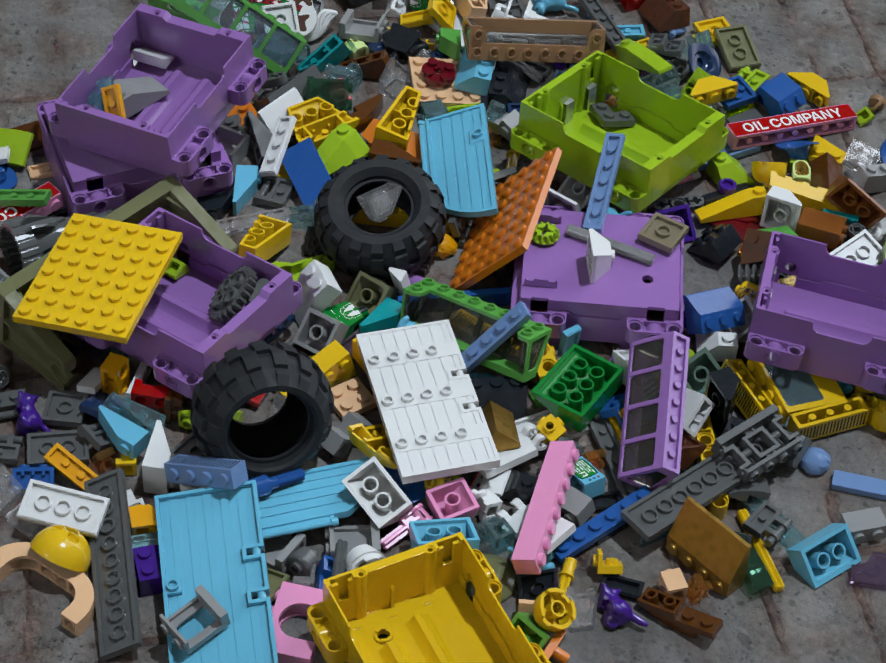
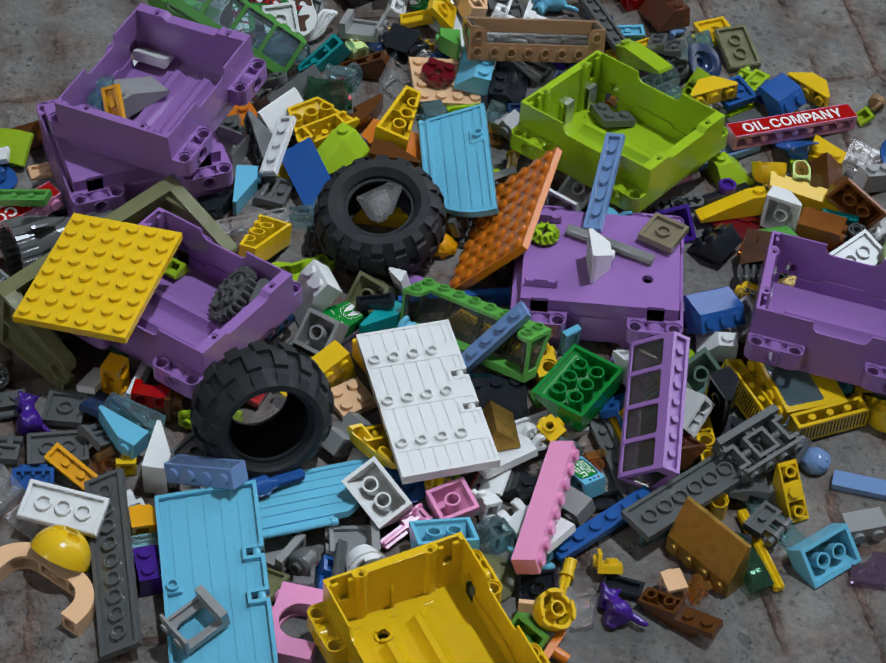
(375, 301): none -> black tile
(789, 491): none -> yellow slope

